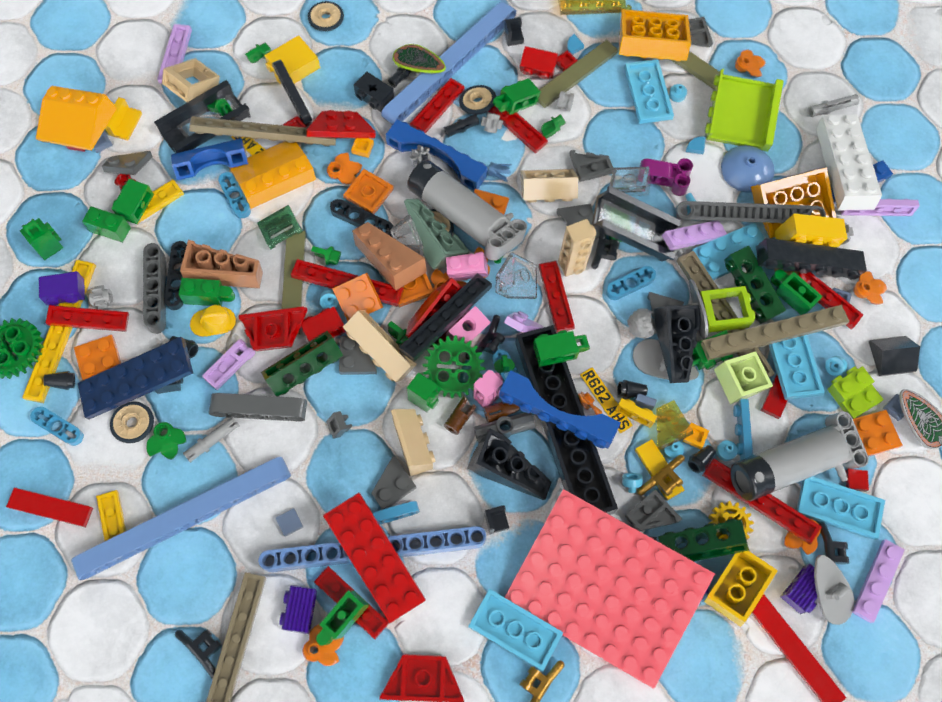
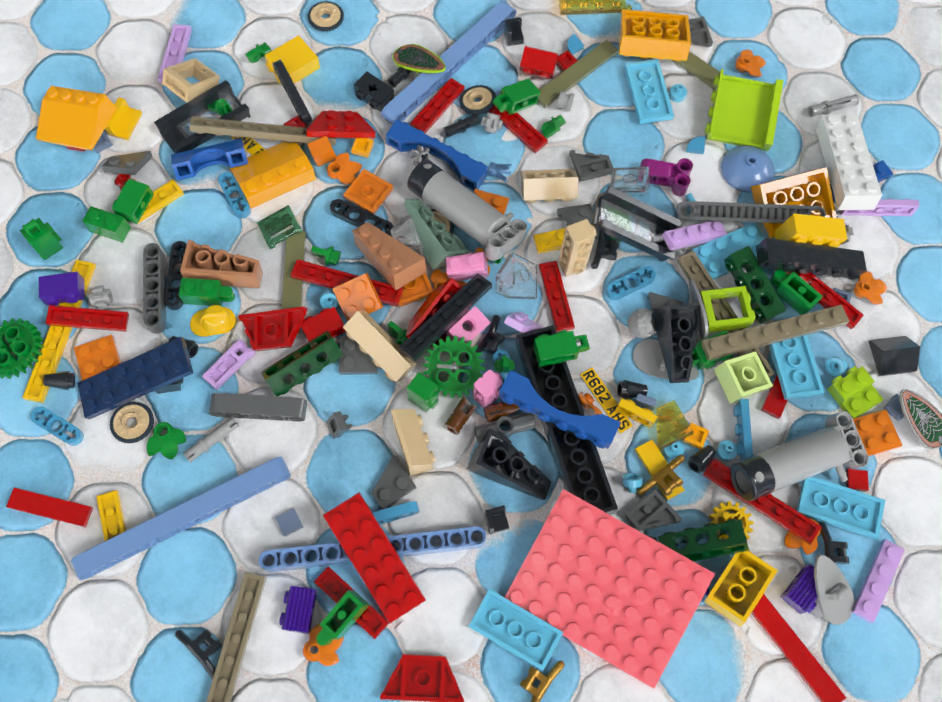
(322, 151): none -> orange panel
(549, 240): none -> yellow plate

